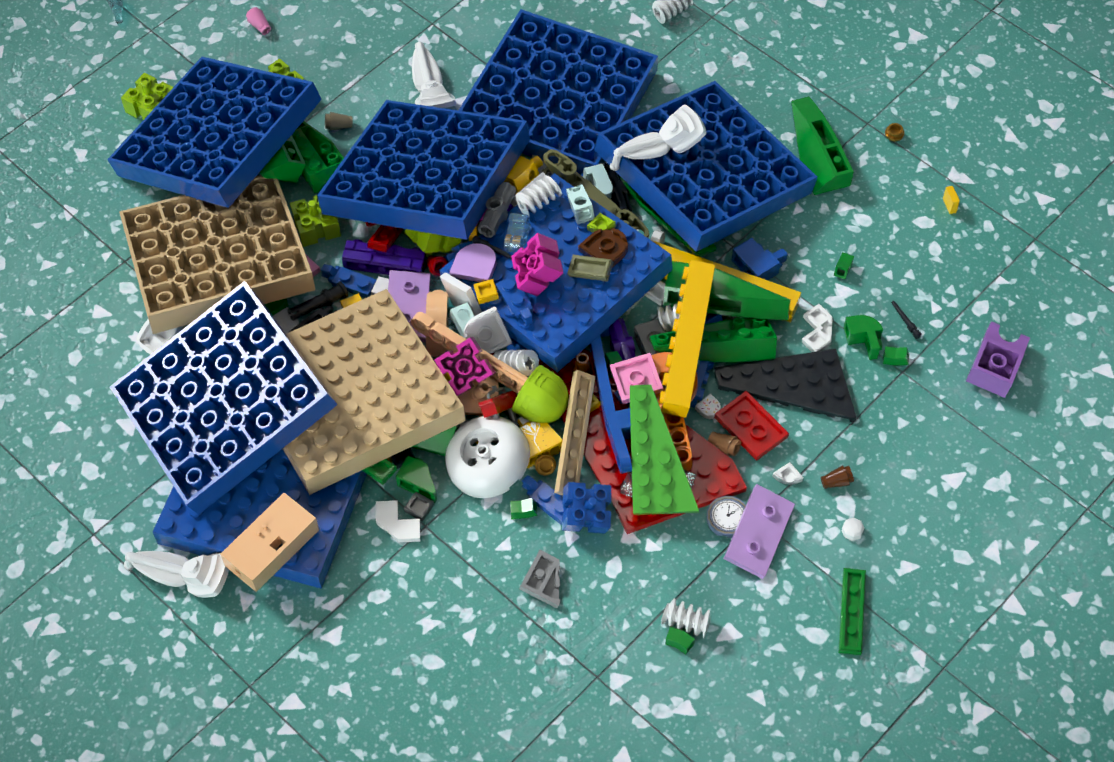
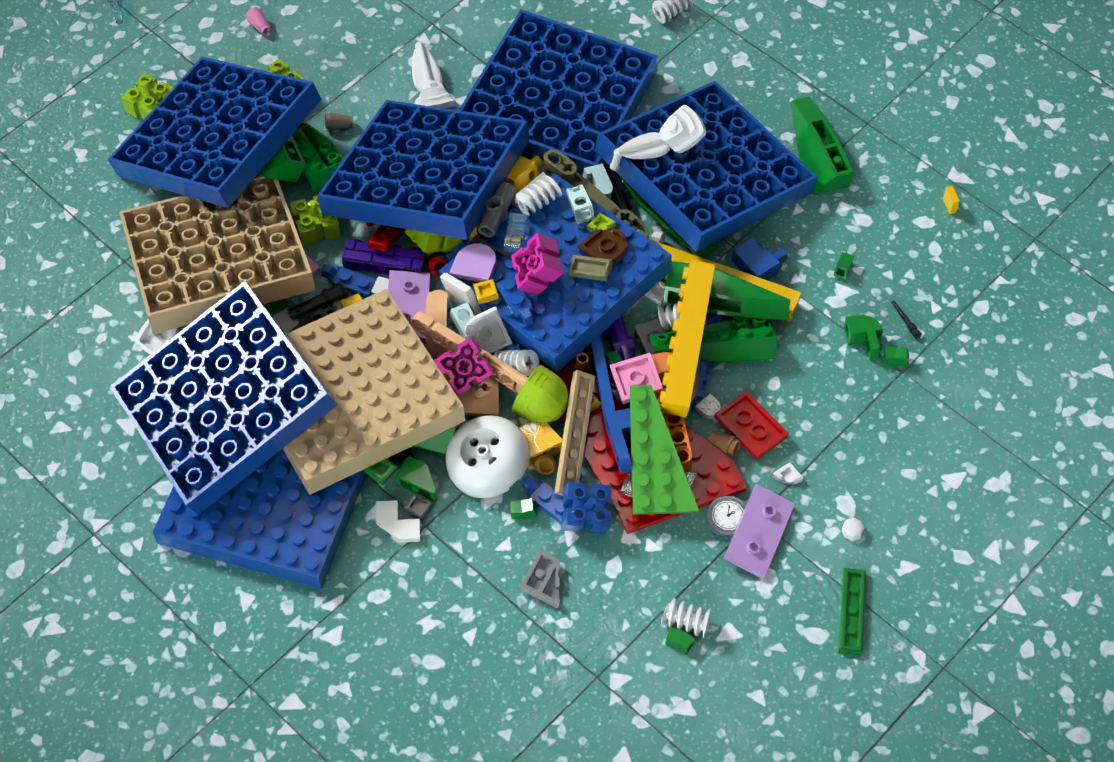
(201, 574): white piece -> none
(270, 542): light nougat brick -> none
(499, 403): red piece -> none
(799, 380): black wing -> none
(822, 323): white tile -> none
(839, 477): reddish brown cone -> none
(894, 132): pearl gold plate -> none
(997, 361): medium lavender brick -> none

